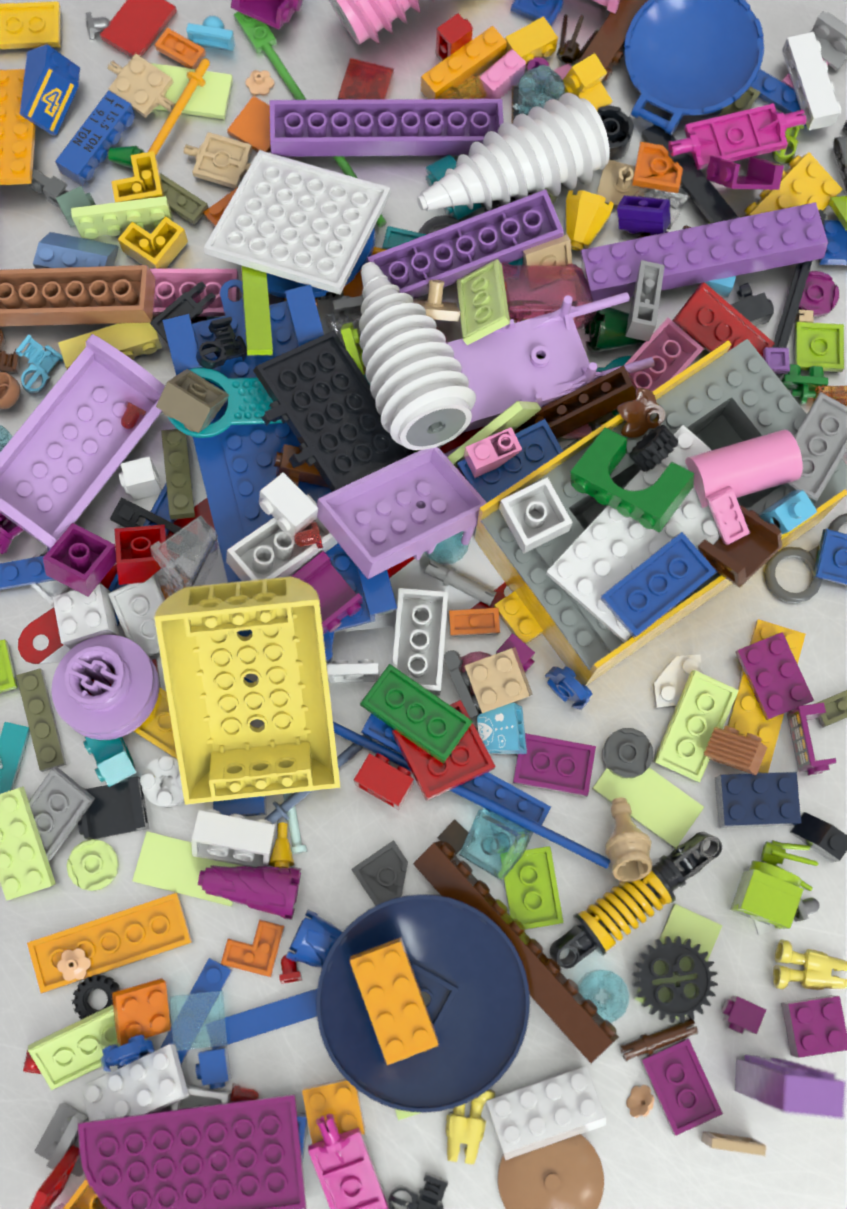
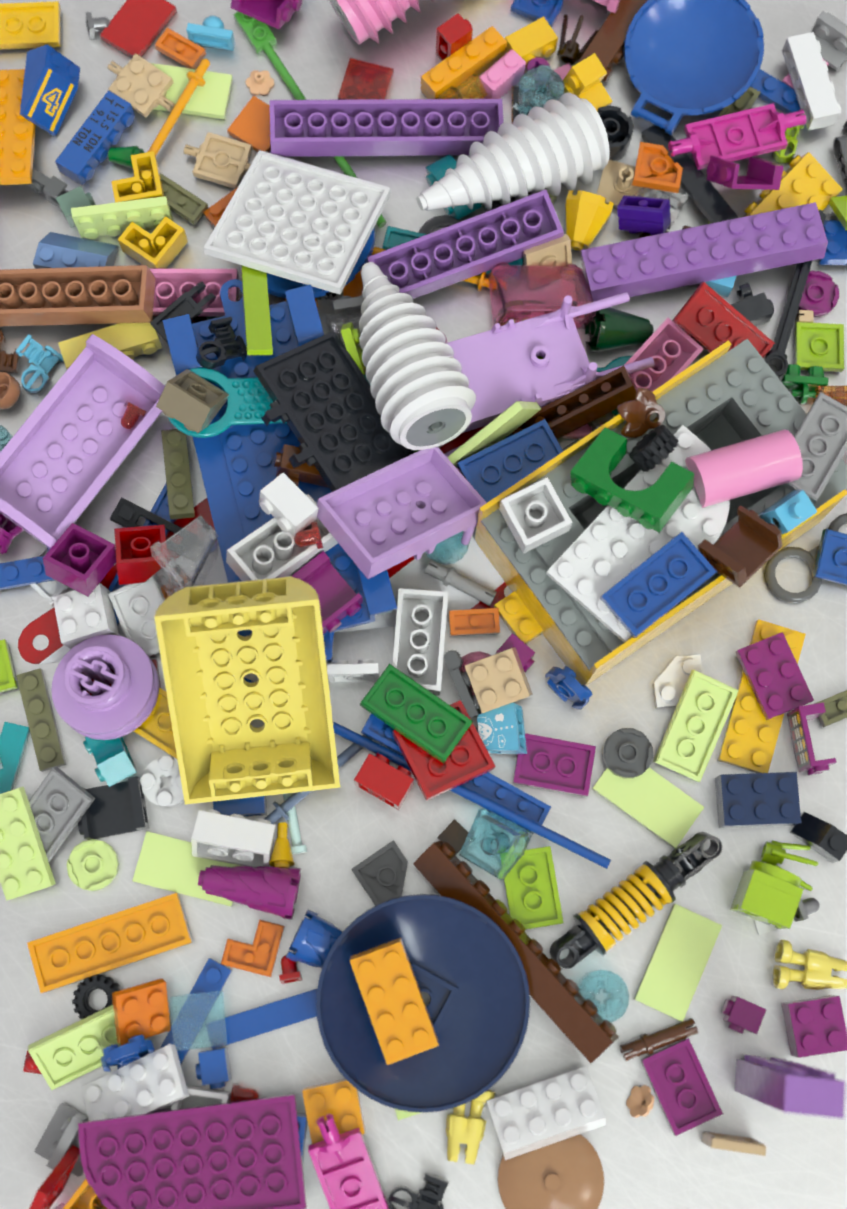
(80, 963): light nougat plant -> none
(140, 478): white brick -> none
(435, 307): tan tile -> none
(482, 302): yellowish green tile -> none
(492, 452): bright pink slope -> none
(628, 845): tan piece -> none
(645, 301): light grey slope -> none
(678, 1003): black gear -> none
(727, 515): bright pink plate -> none
(736, 750): nougat brick -> none
(777, 359): medium lavender tile -> none

